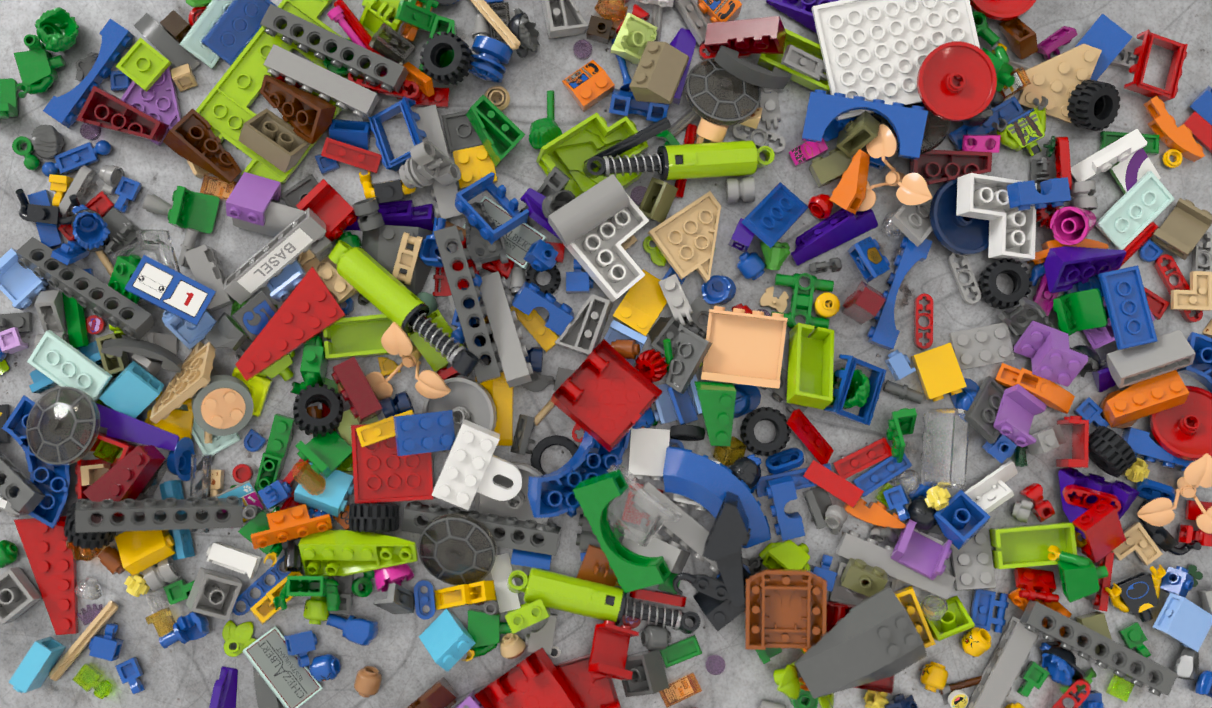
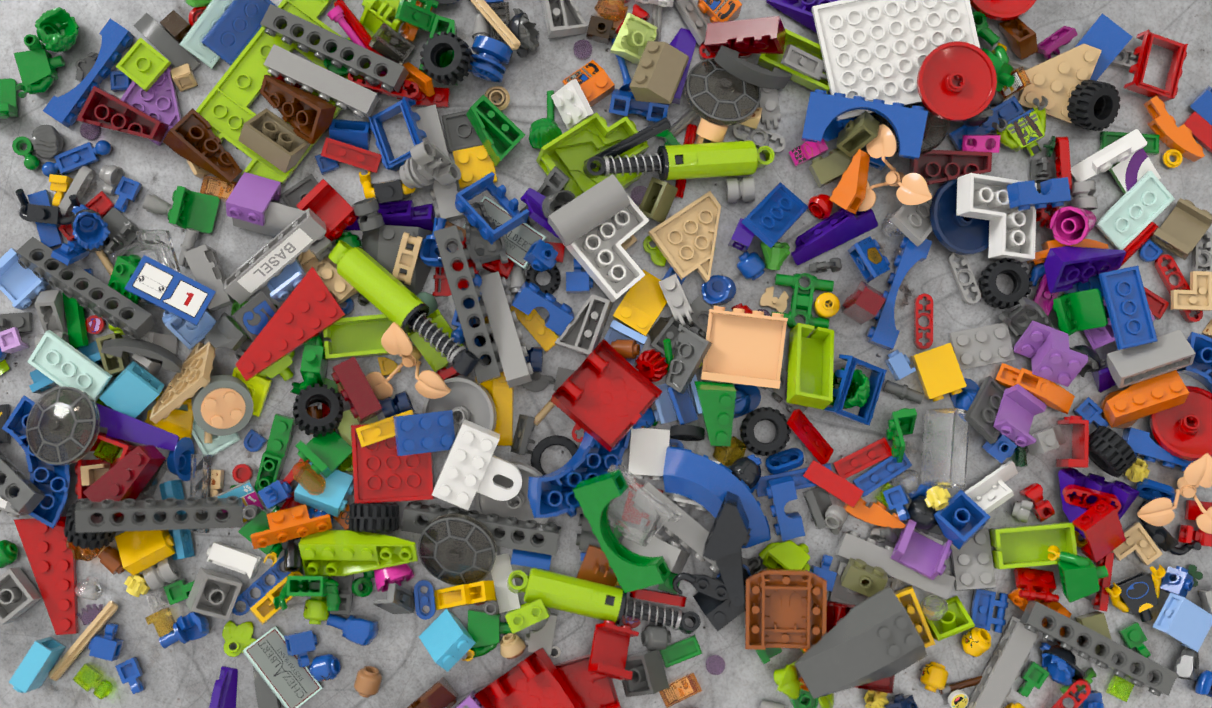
(572, 104): none -> white plate

